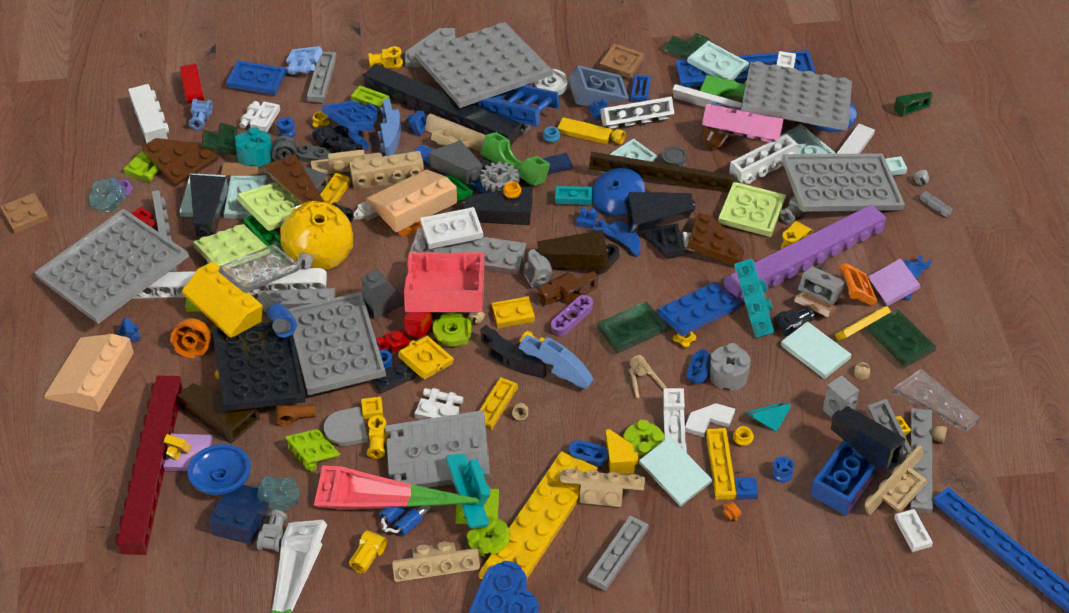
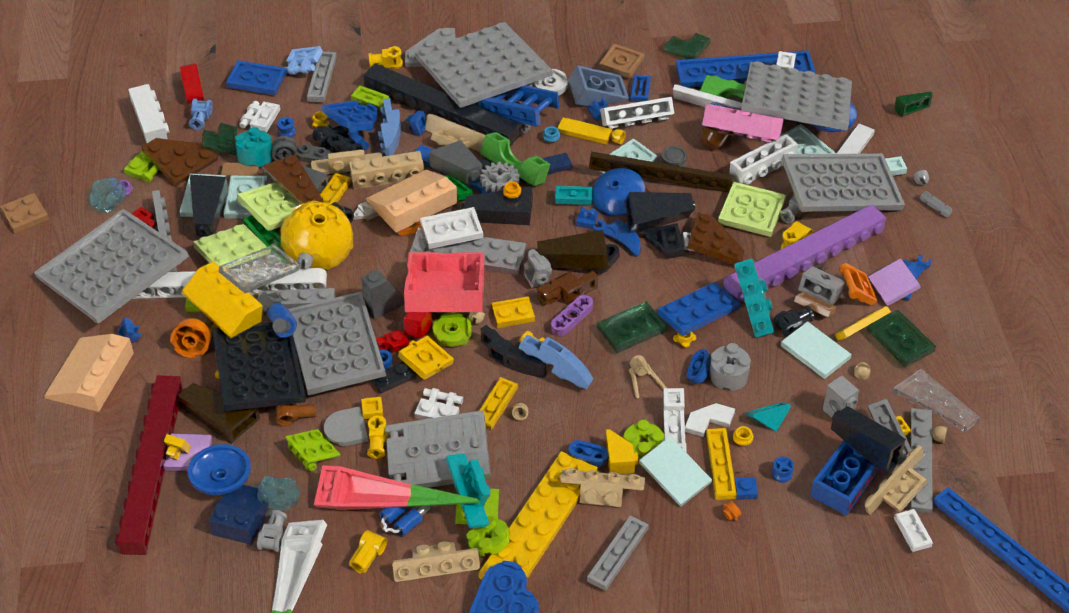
(717, 61): light aqua tile -> none

